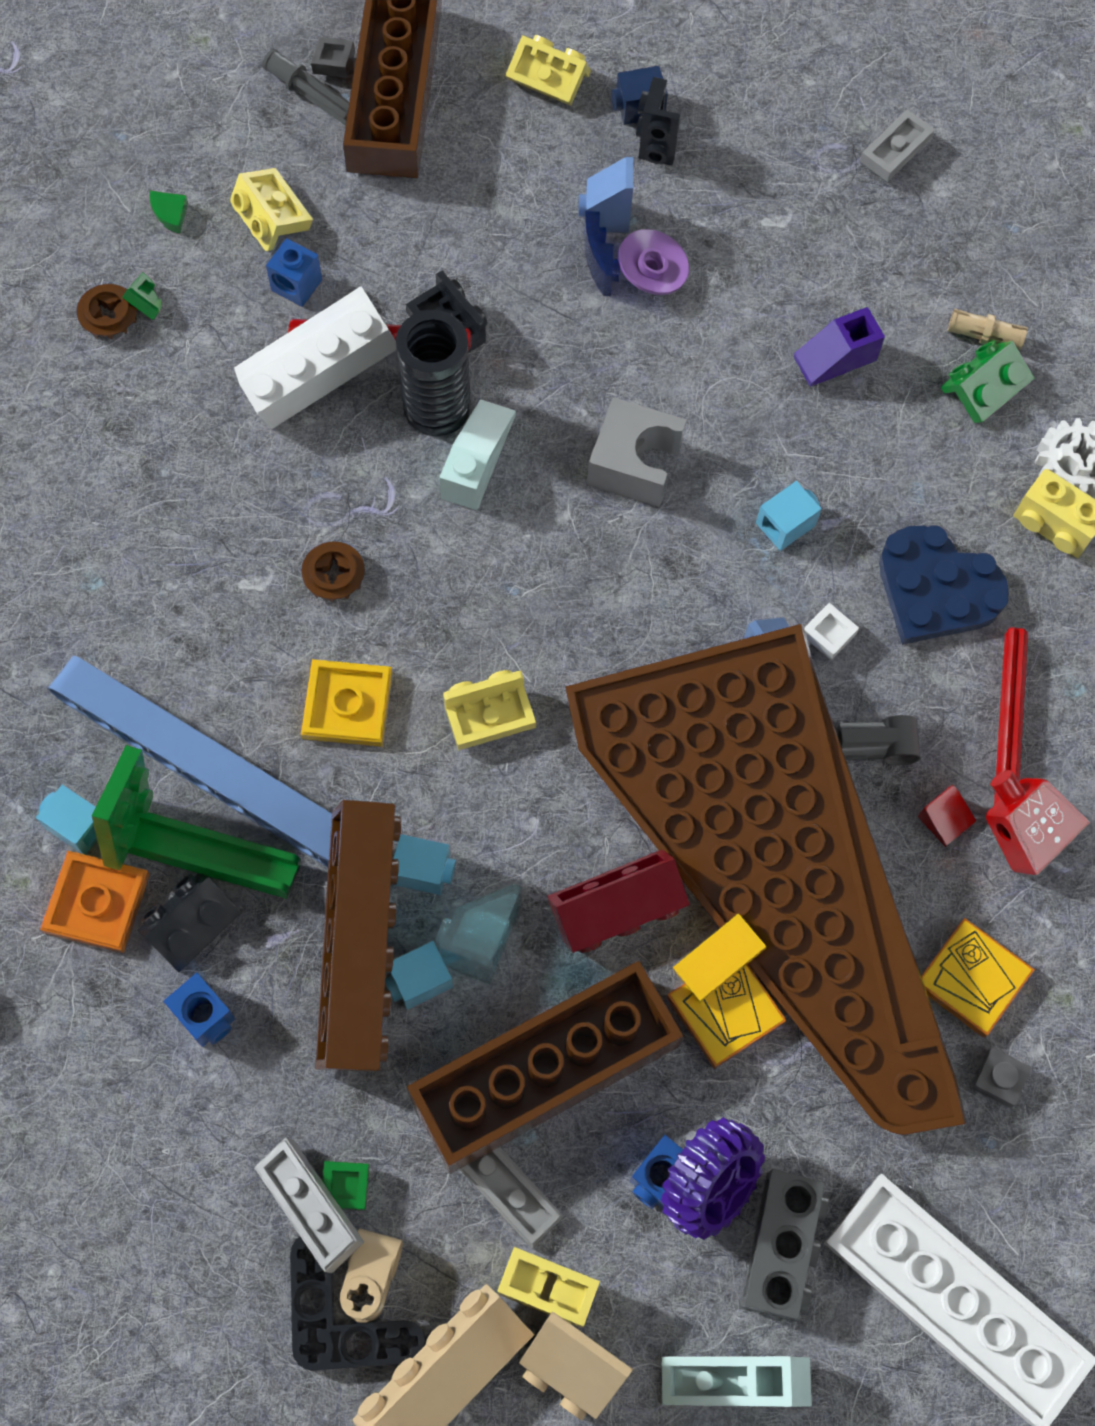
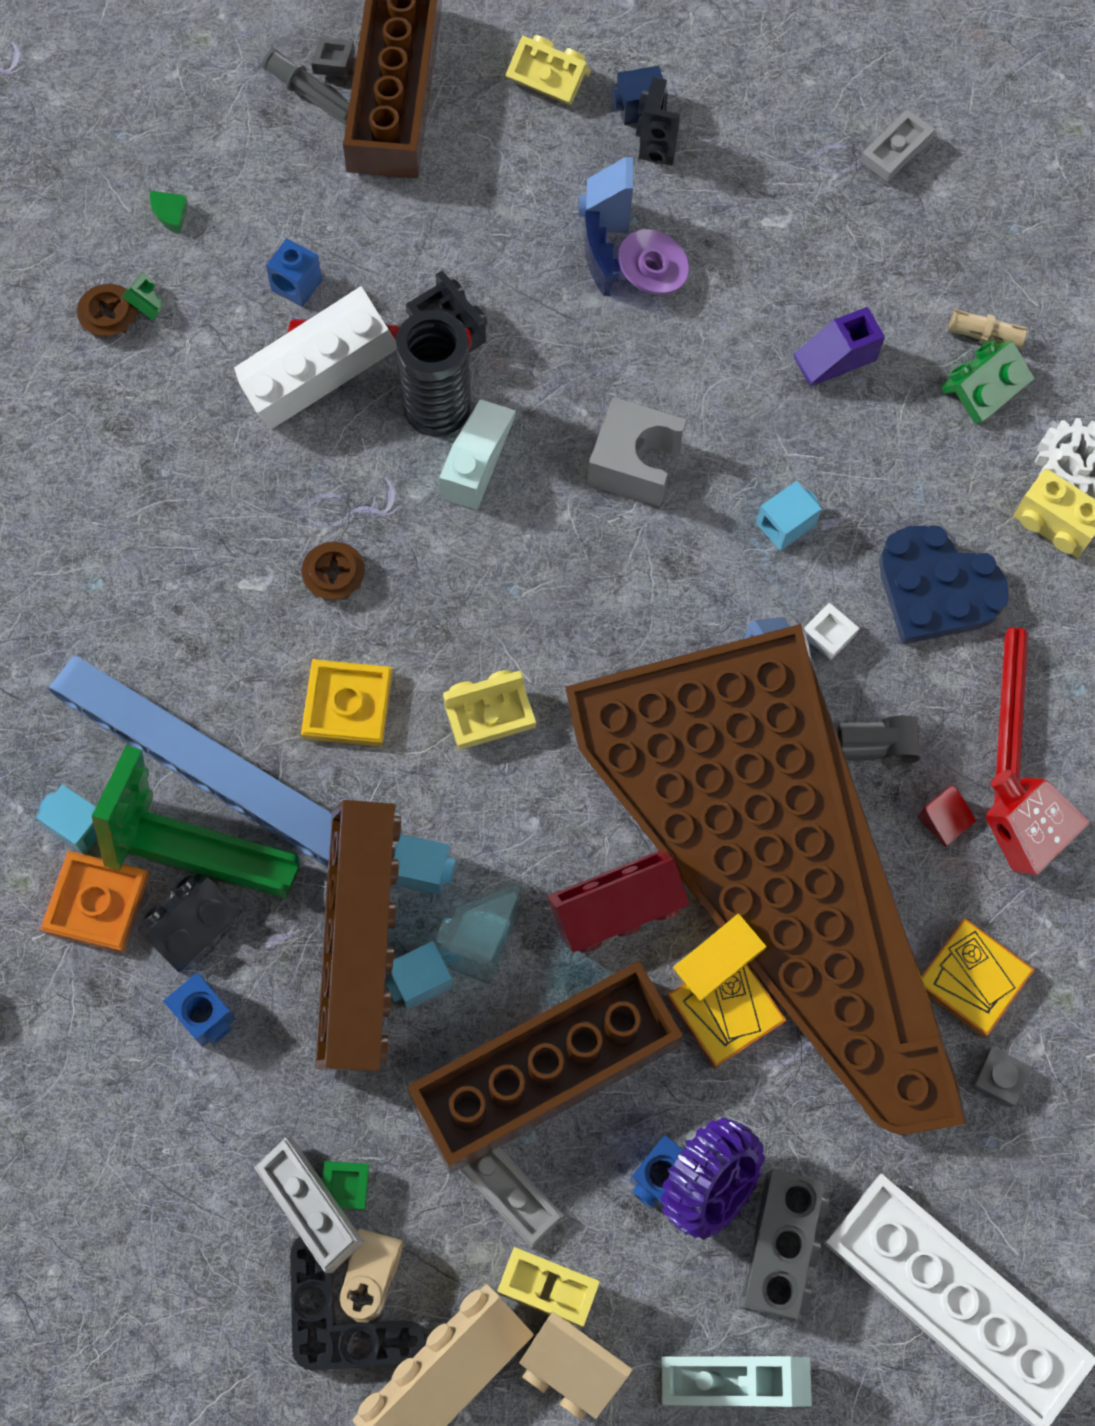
(268, 206): light yellow bracket -> none

